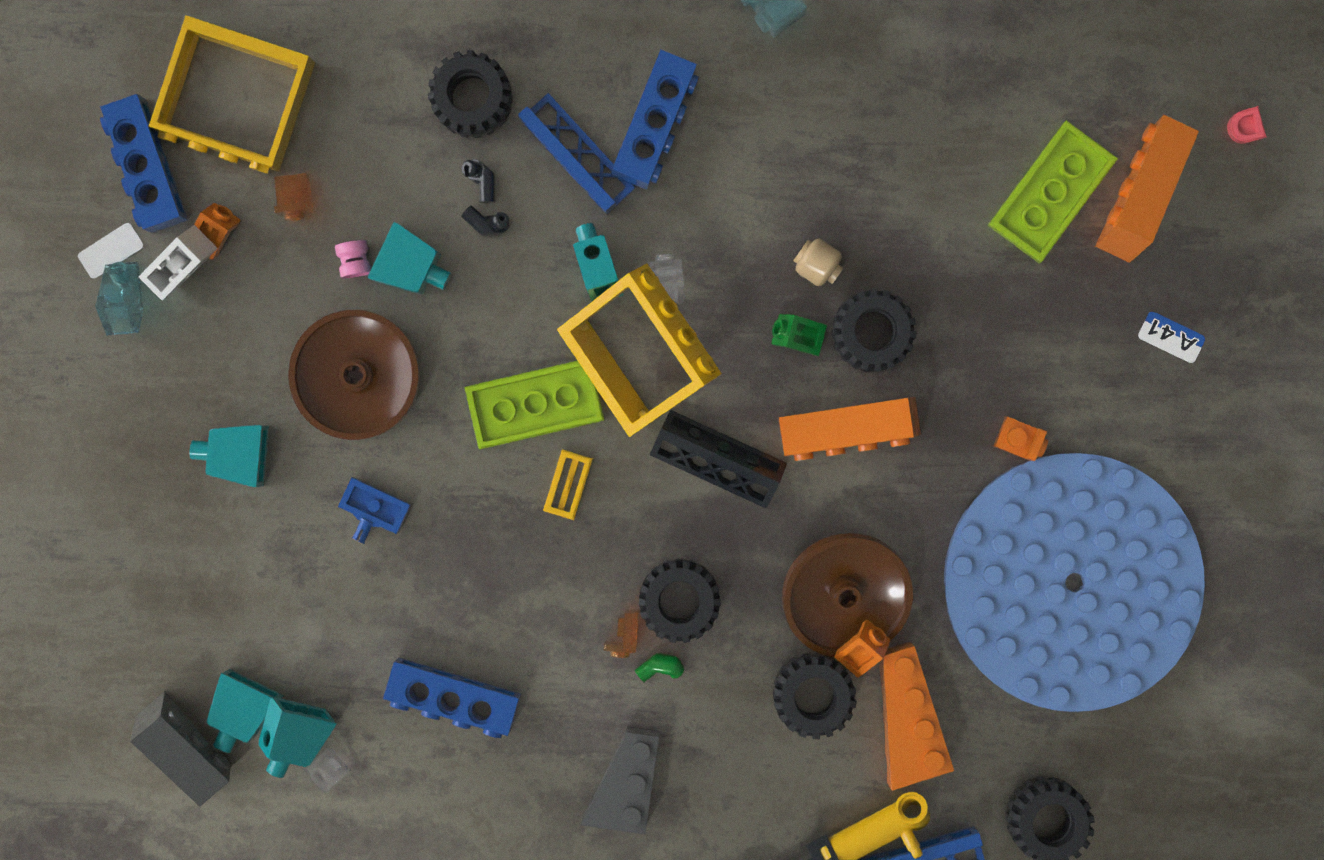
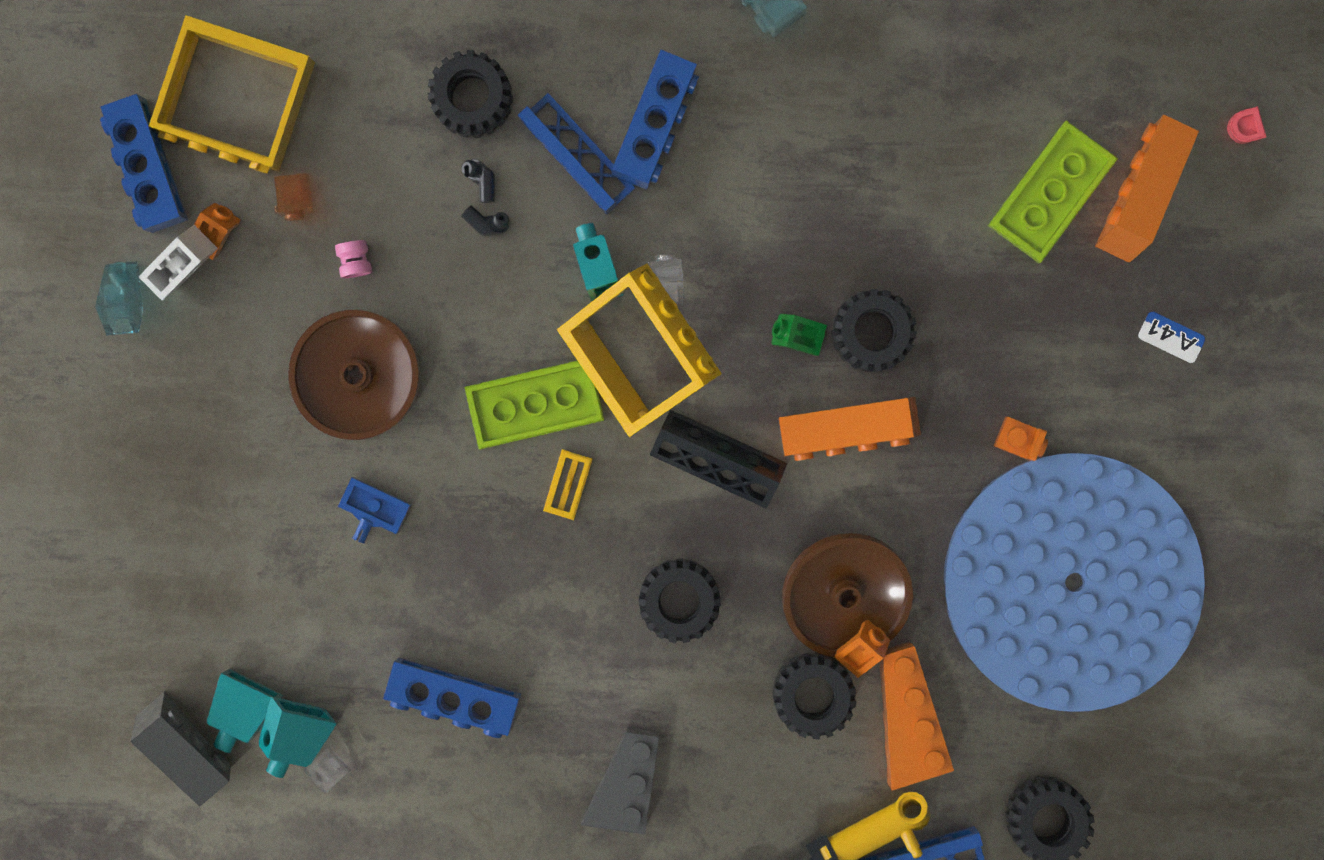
(110, 249): white sticker -> none
(234, 453): teal torso -> none
(408, 263): teal torso -> none
(629, 631): clear orange bracket -> none
(662, 664): green arm -> none
(818, 262): tan head -> none

